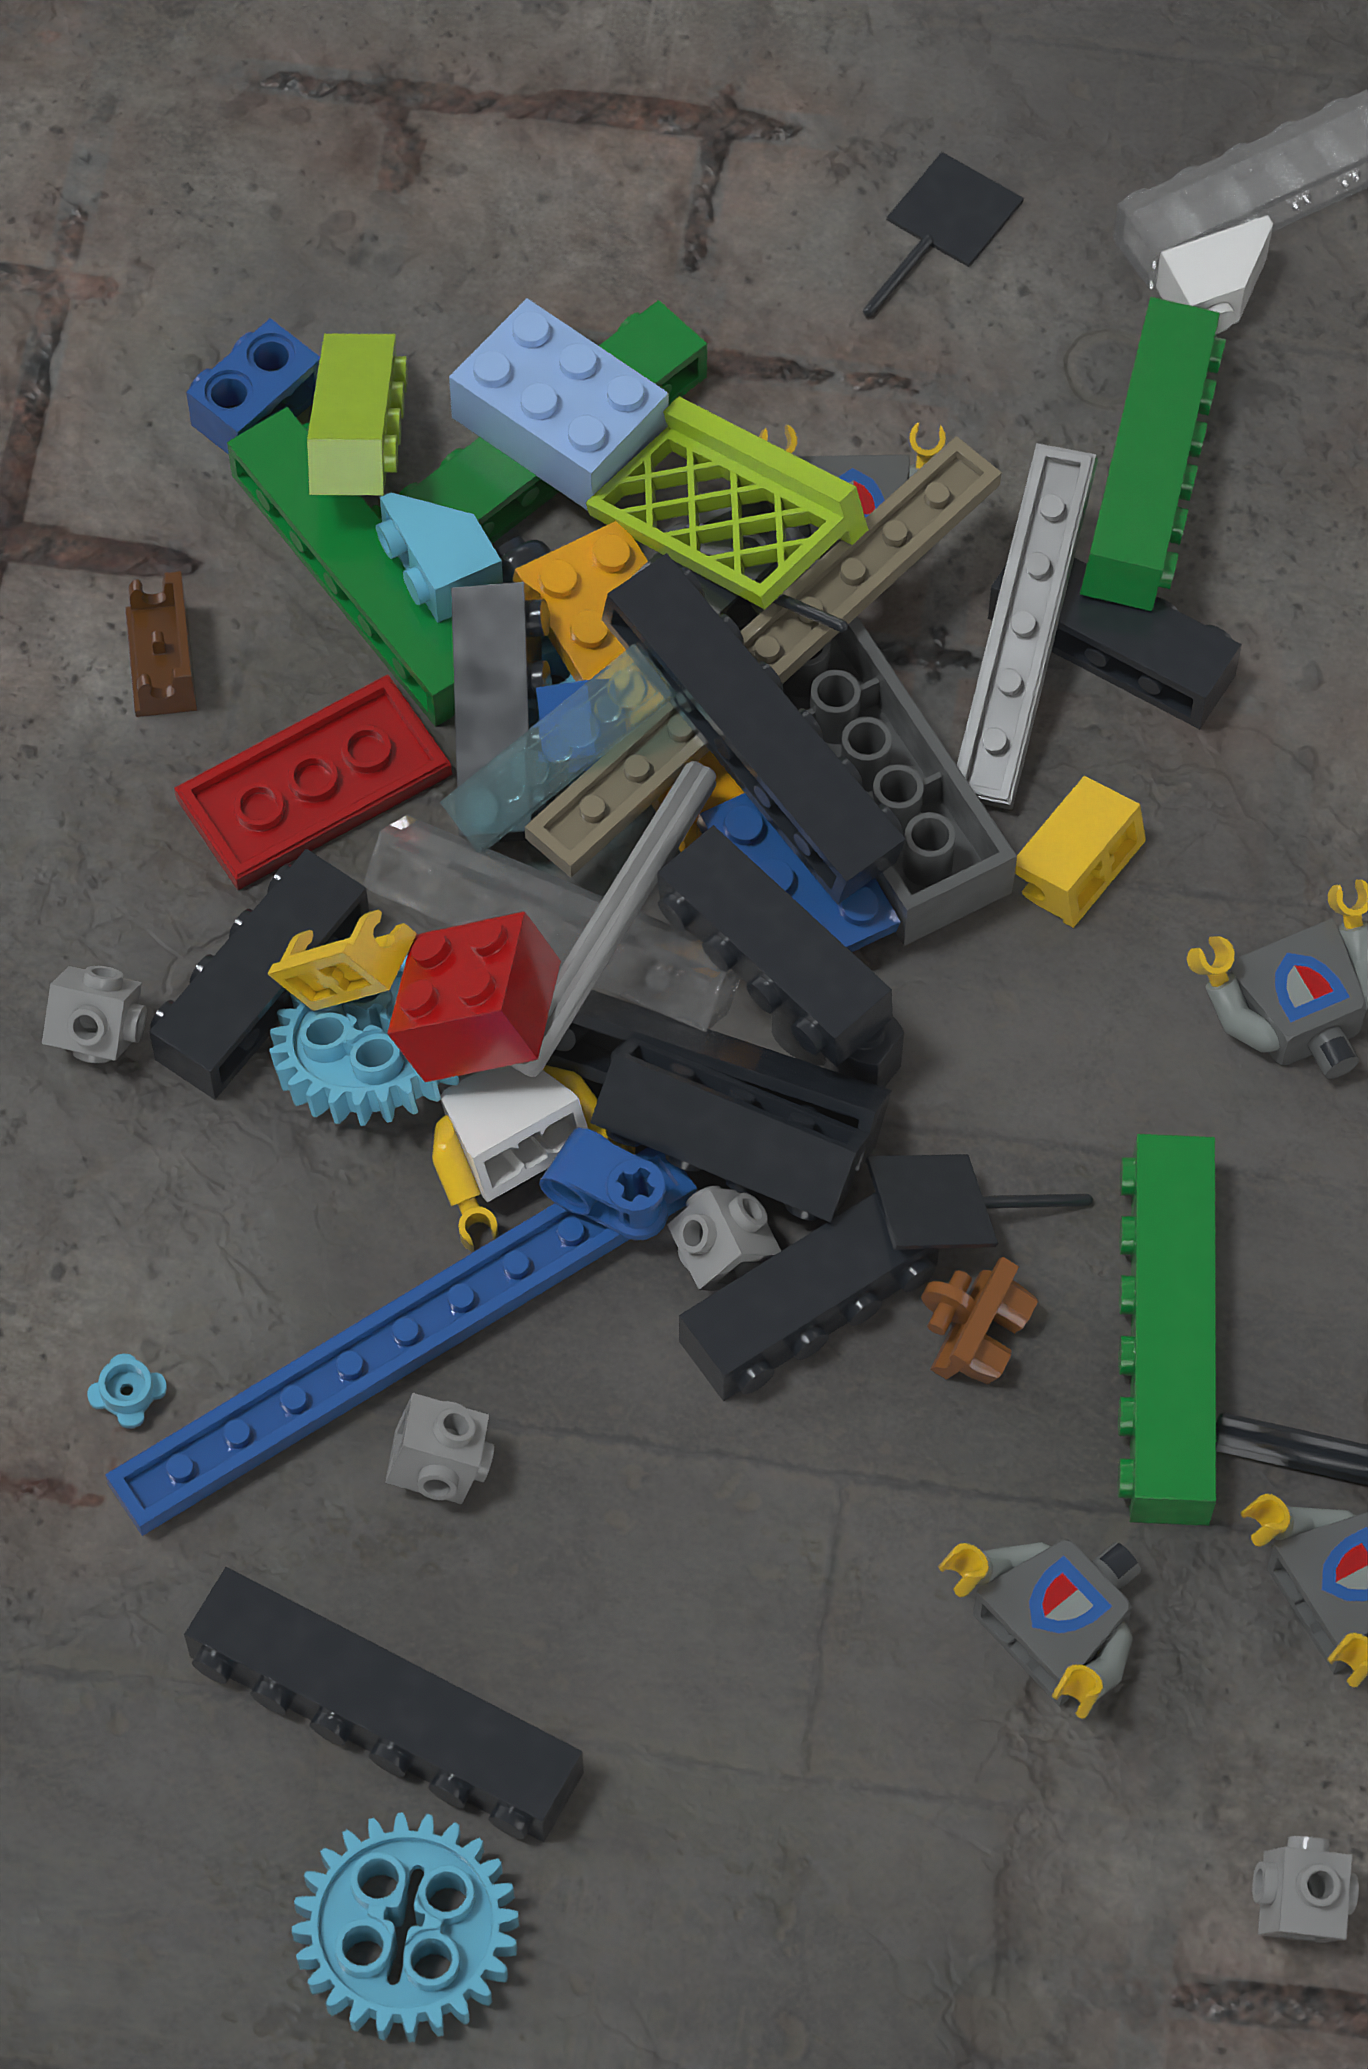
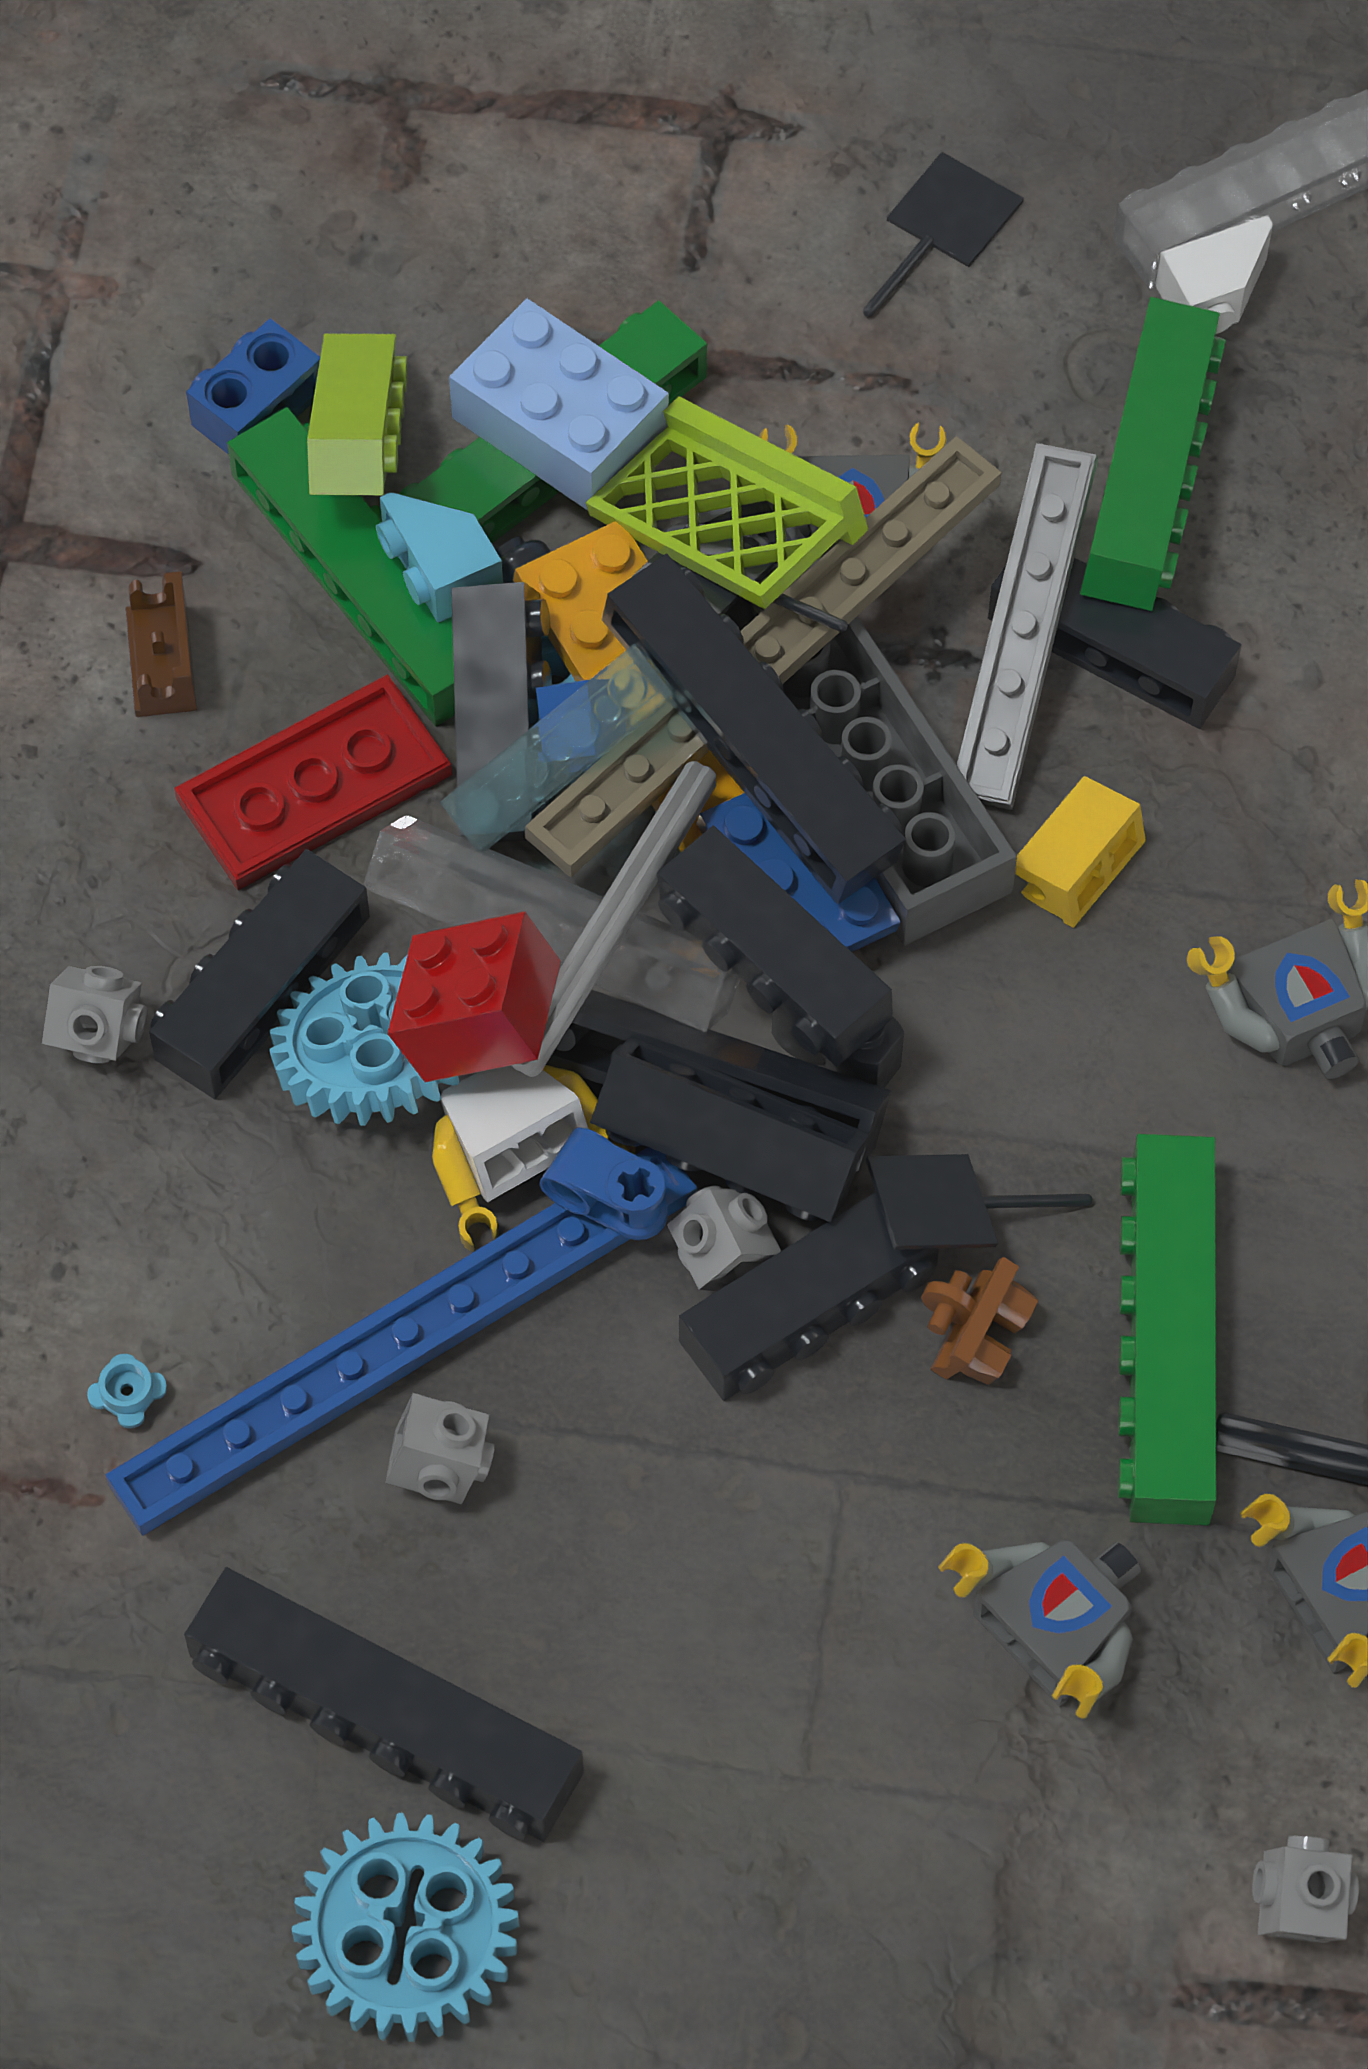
(345, 967): yellow hinge -> none

